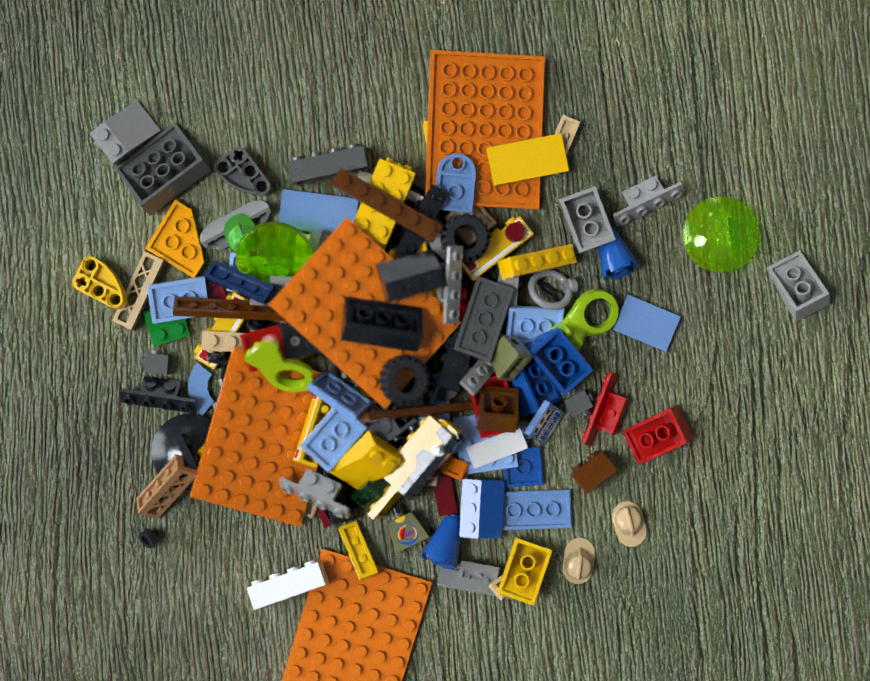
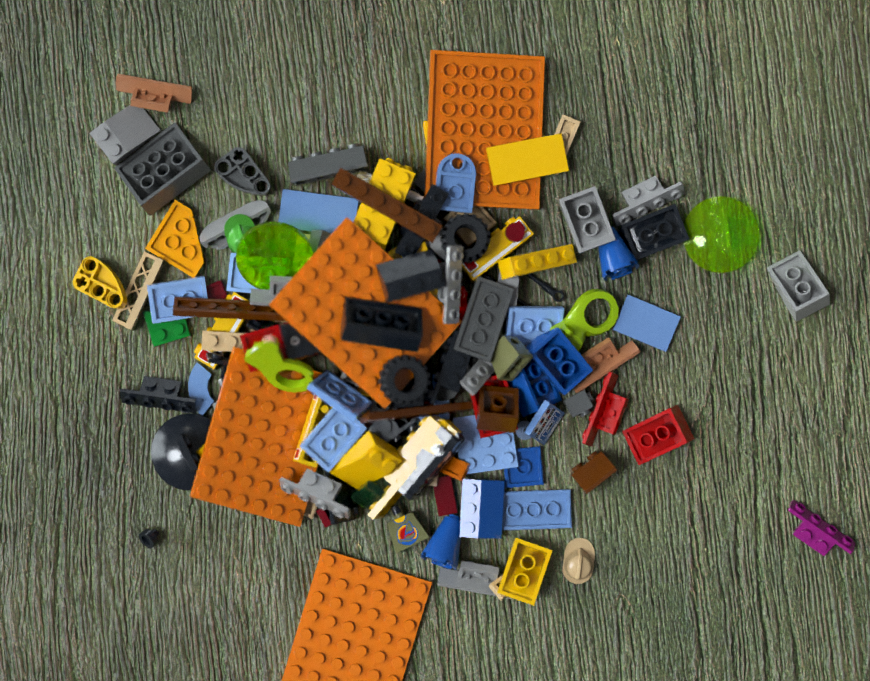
(153, 93): none -> nougat bracket
(156, 362): dark grey brick -> none
(160, 487): medium nougat fence -> none
(240, 283): dark blue plate -> none
(288, 585): white brick -> none
(358, 550): yellow plate -> none
(496, 448): white sticker -> none
(568, 286): light grey piece -> none
(605, 358): none -> nougat bracket
(629, 523): tan piece -> none
(654, 232): none -> black slope
(817, 532): none -> magenta bracket

